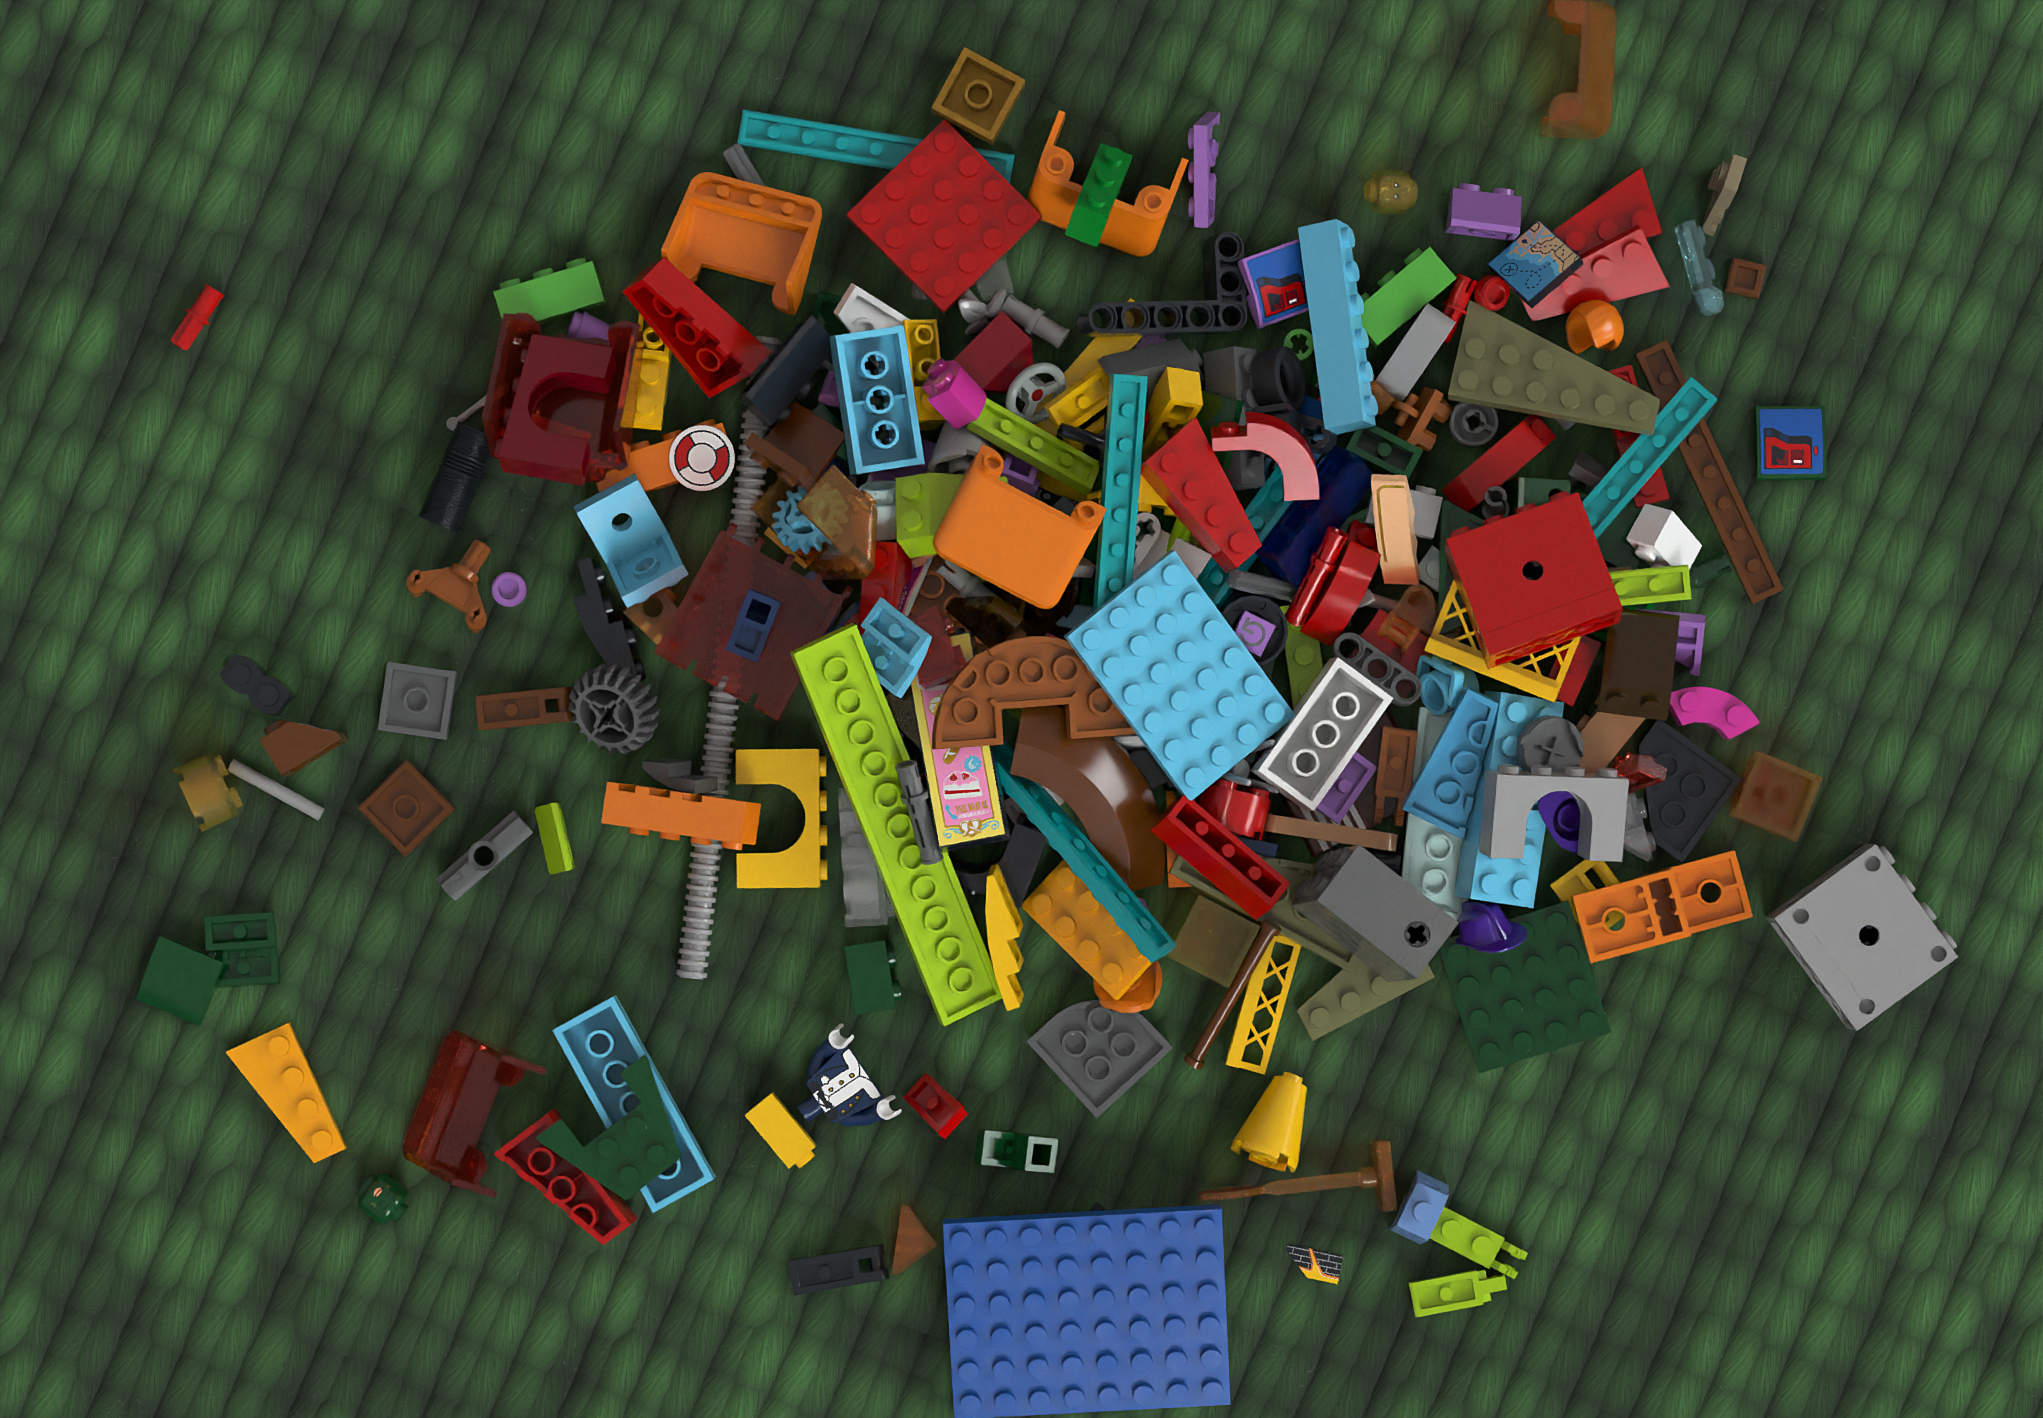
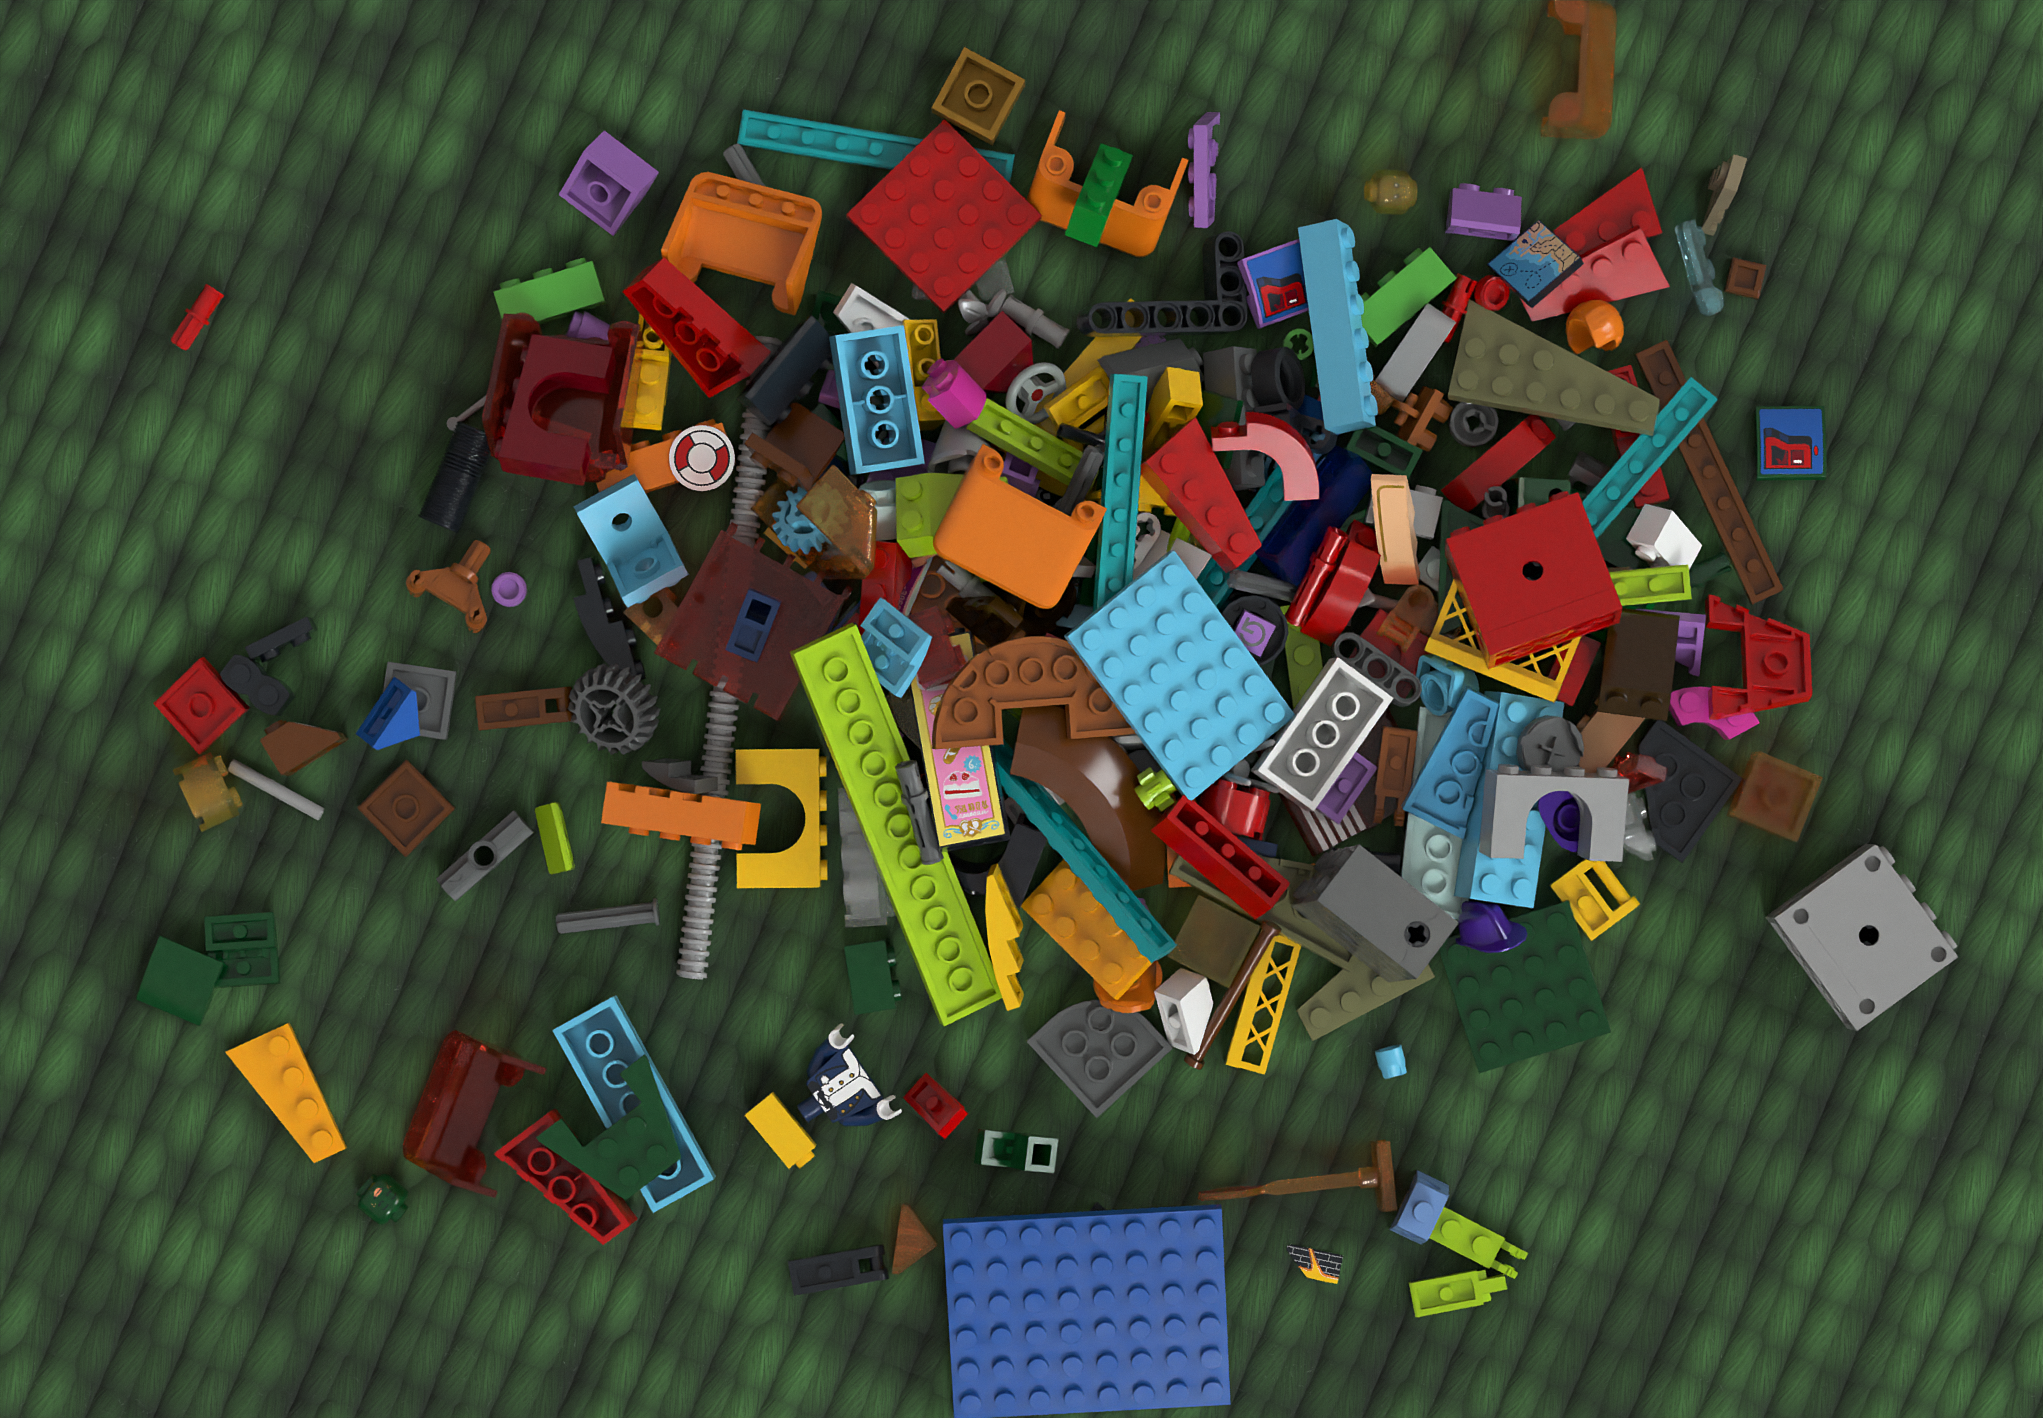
(201, 705): none -> red plate
(269, 646): none -> black plate
(392, 717): none -> blue slope
(608, 182): none -> medium lavender slope
(608, 917): none -> dark grey axle
(1082, 479): none -> dark grey axle
(1155, 789): none -> lime gear
(1185, 1009): none -> white slope
(1275, 1125): yellow cone -> none
(1331, 832): medium nougat beam -> none
(1391, 1061): none -> medium azure hose
(1662, 906): orange bracket -> none
(1773, 662): none -> red wing

